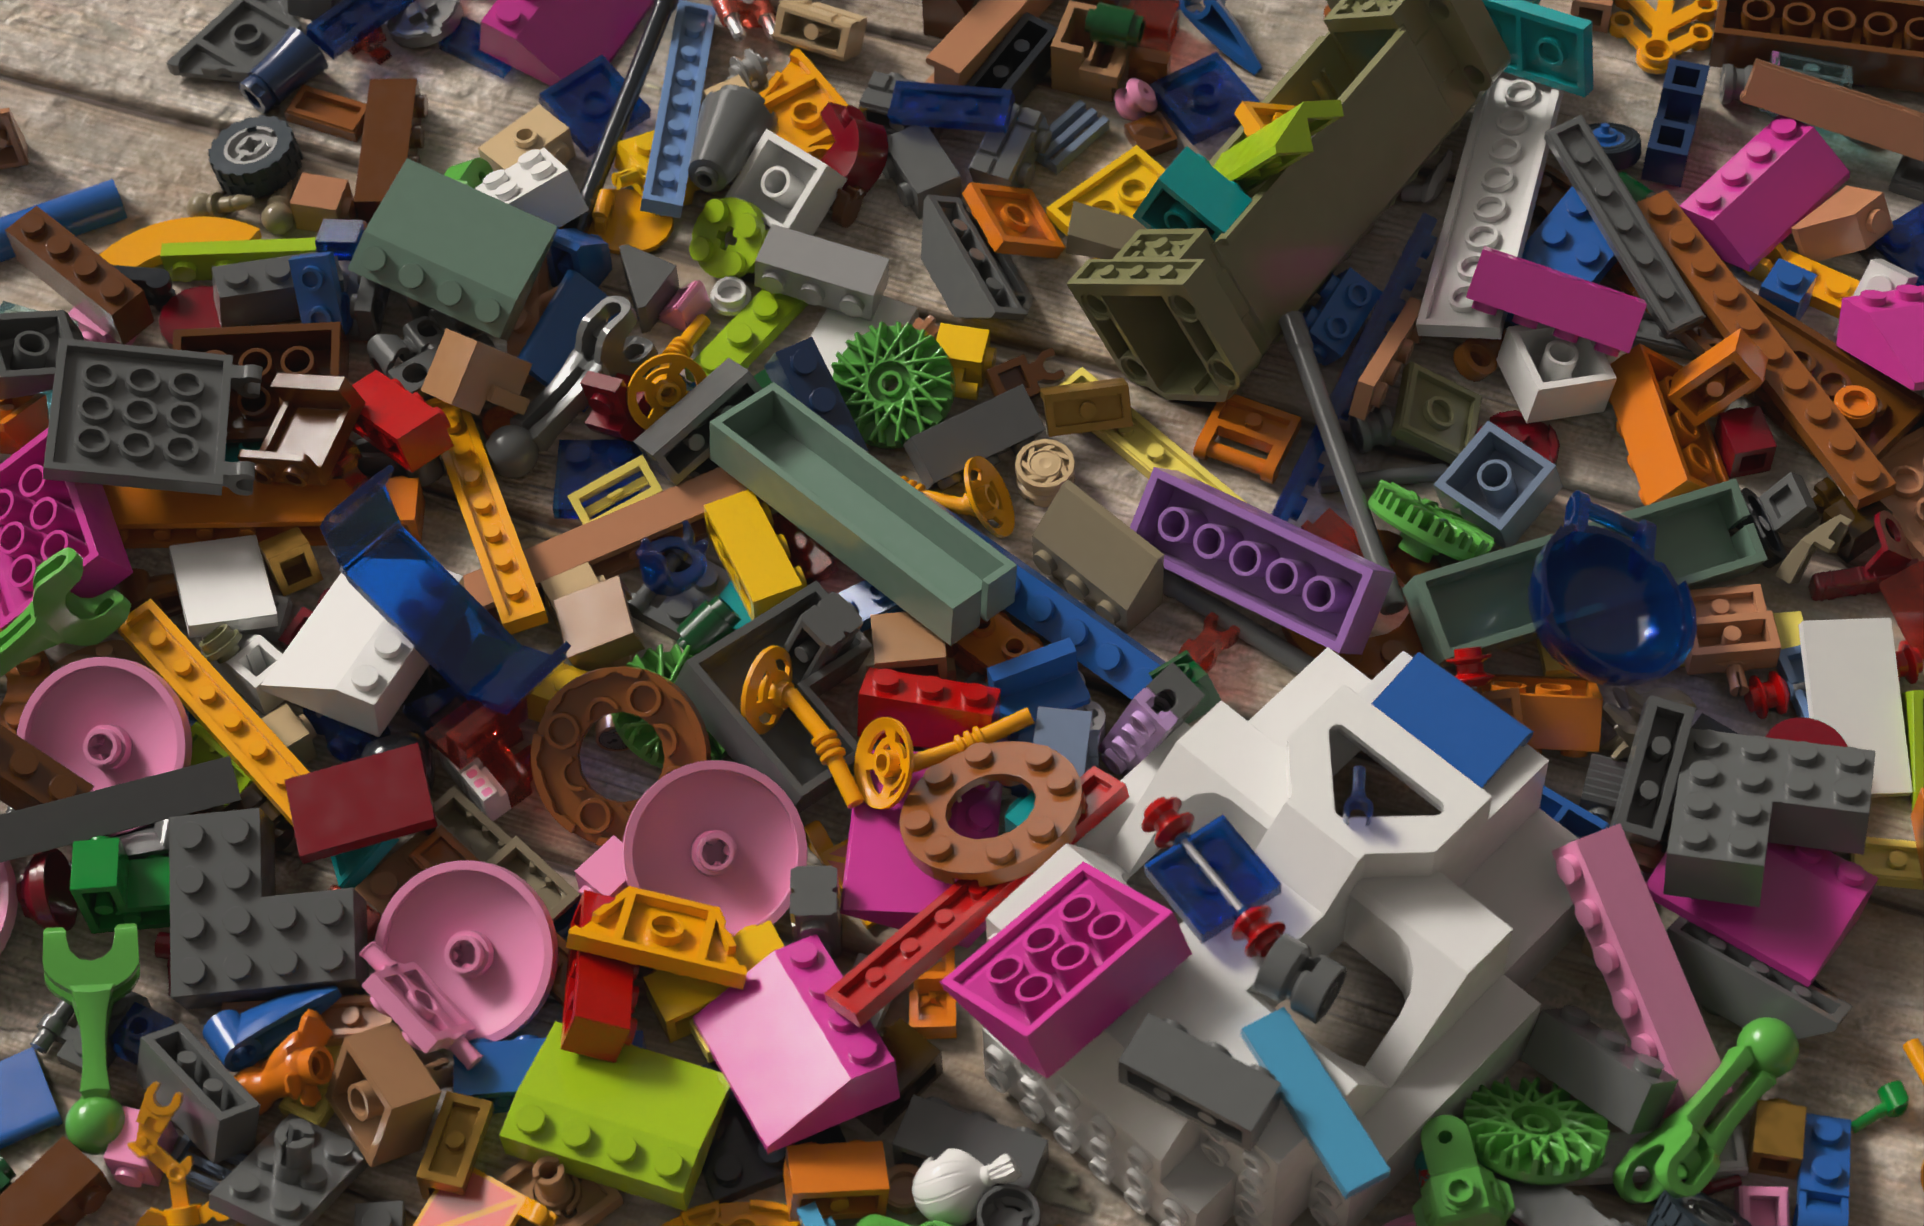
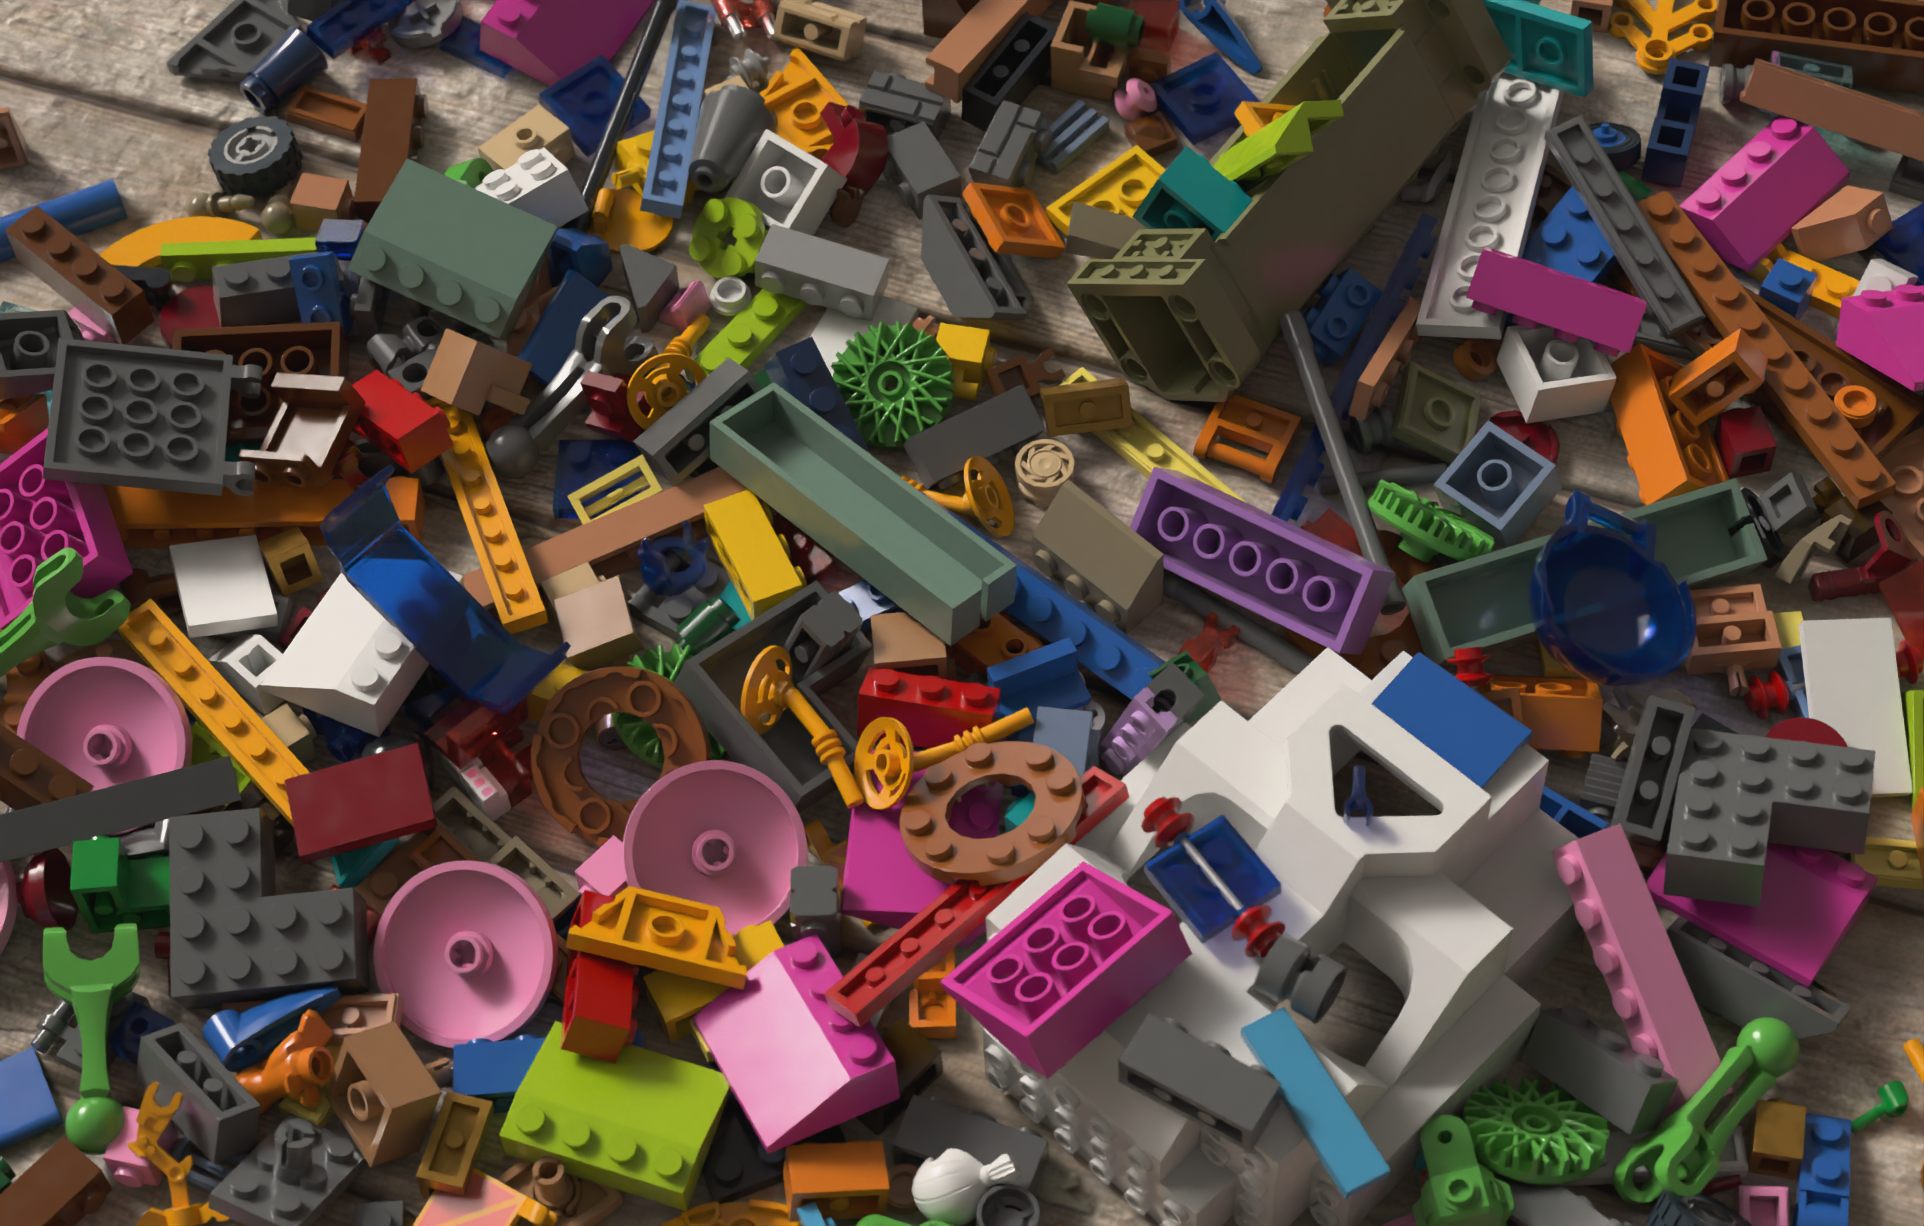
(221, 644): olive plate -> none
(418, 1007): bright pink plate -> none
(951, 106): clear blue plate -> none

